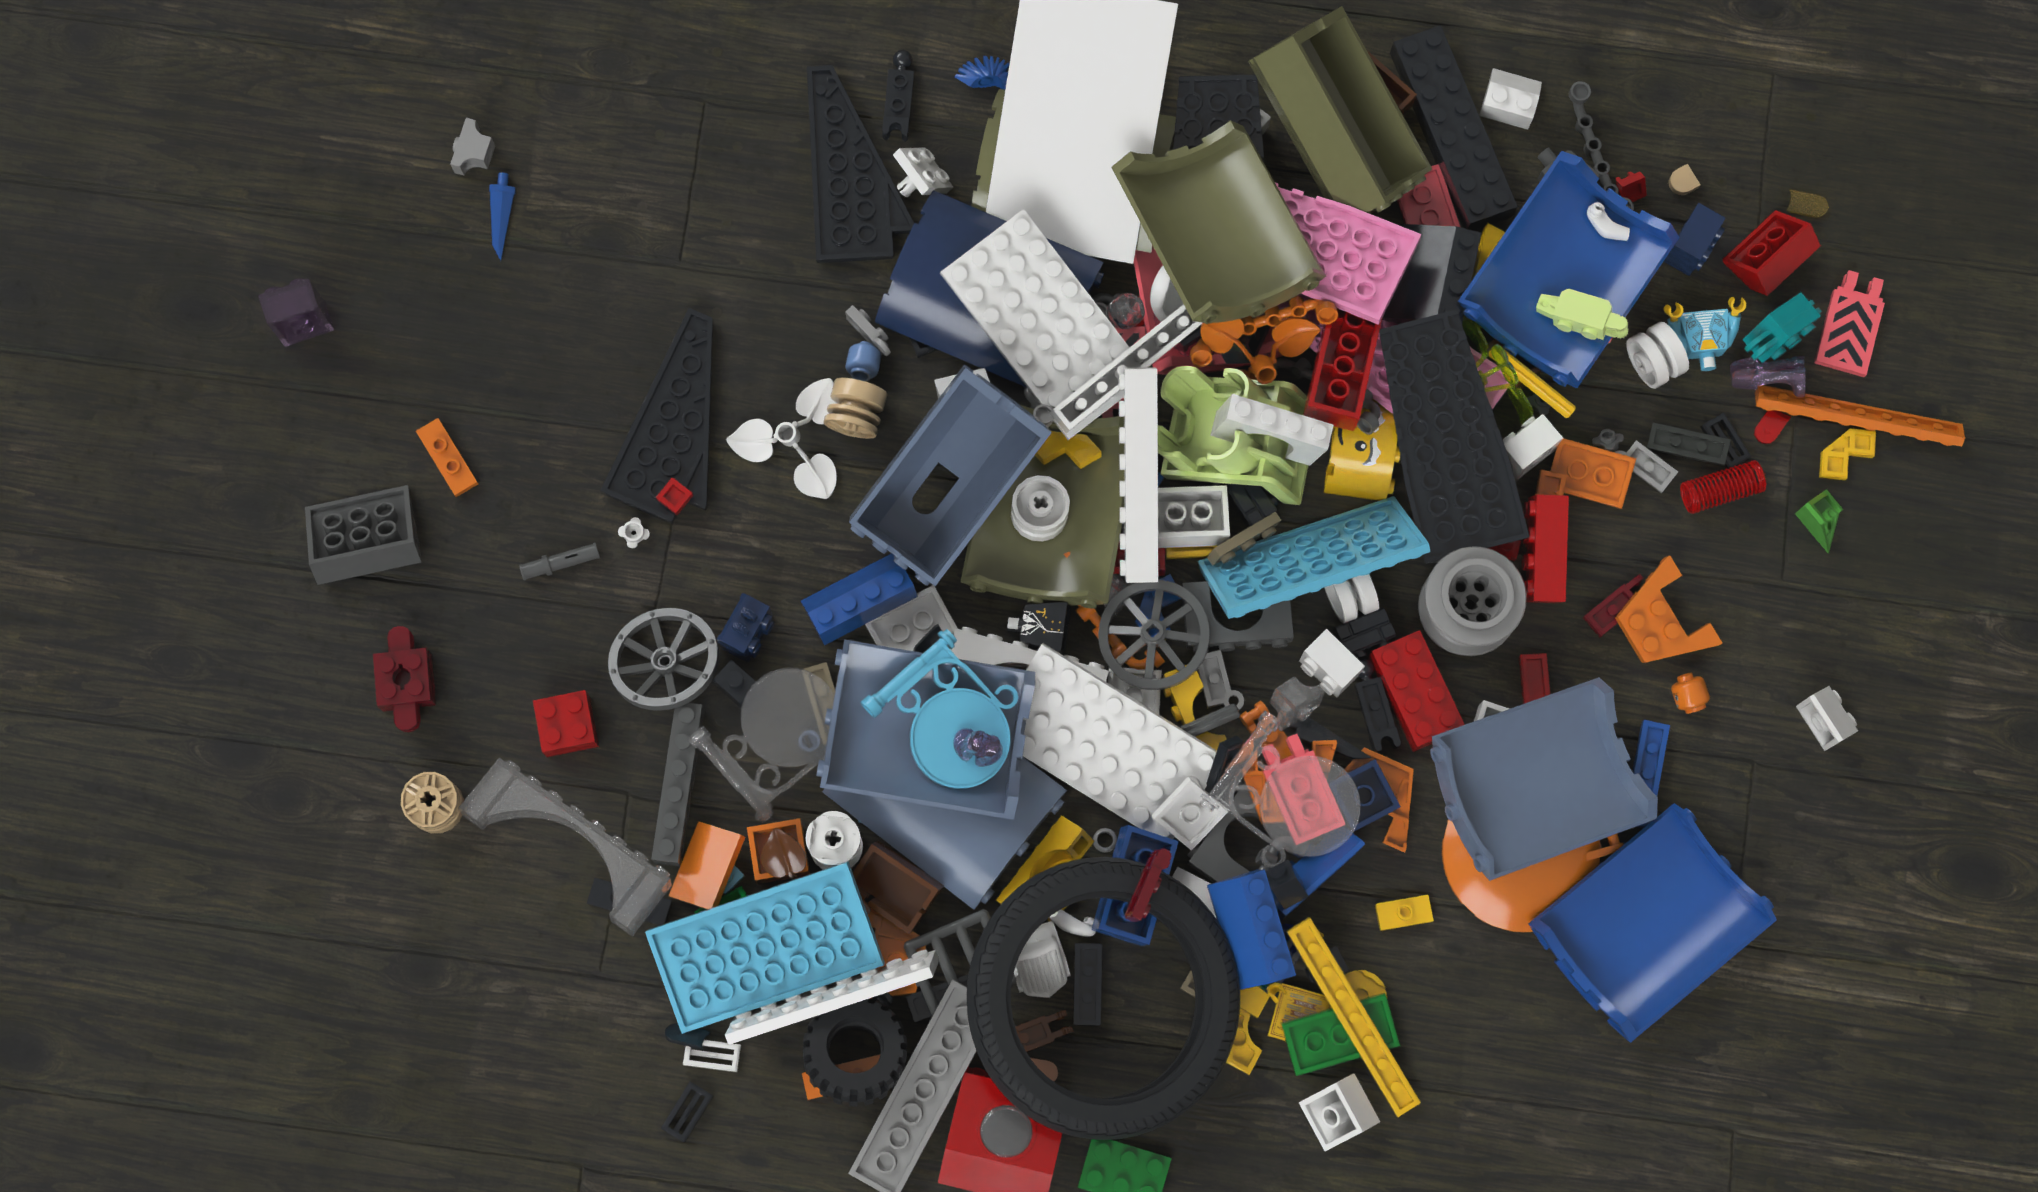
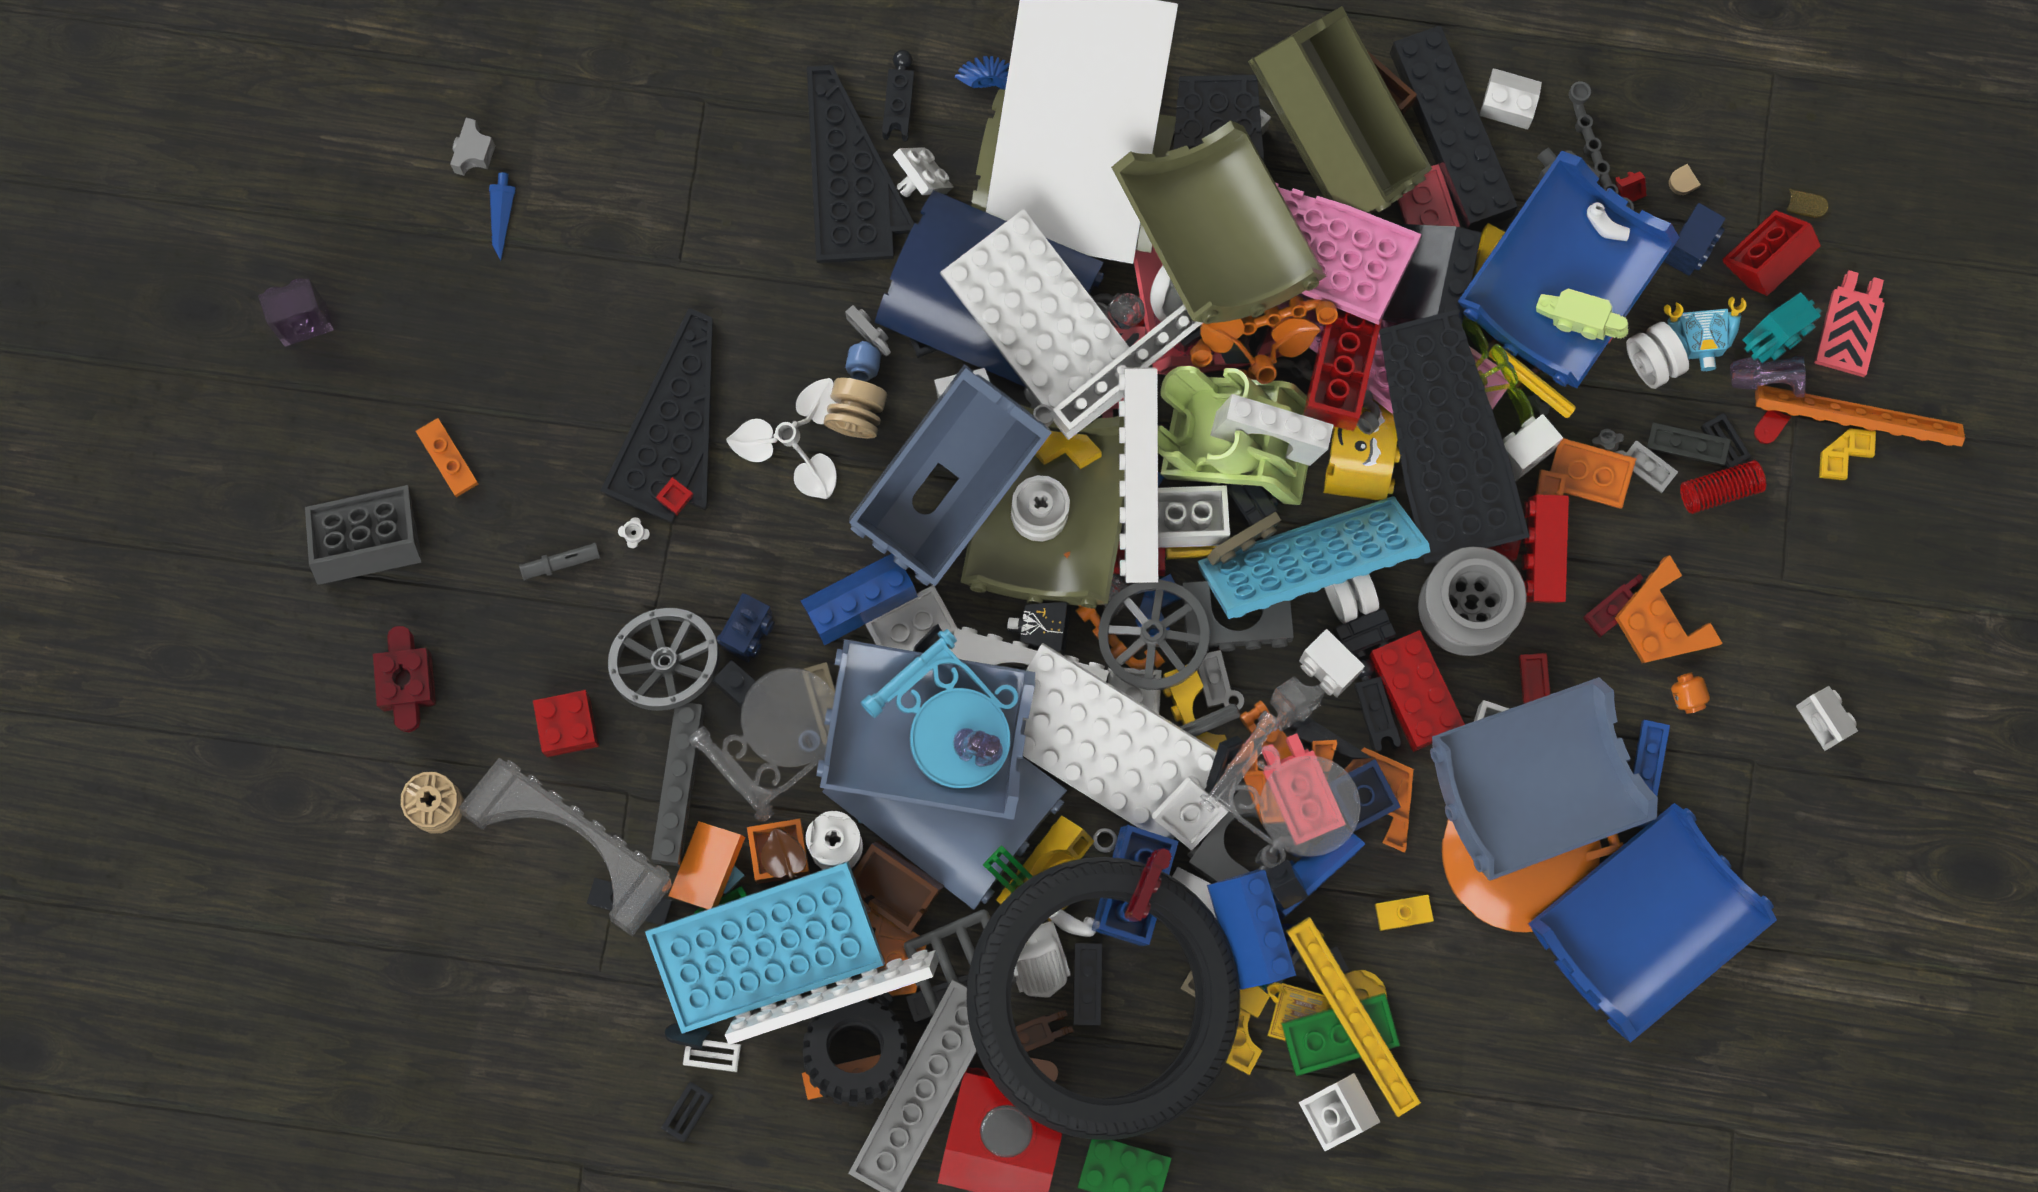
(1017, 880): none -> green tile
(1821, 518): bright green slope -> none

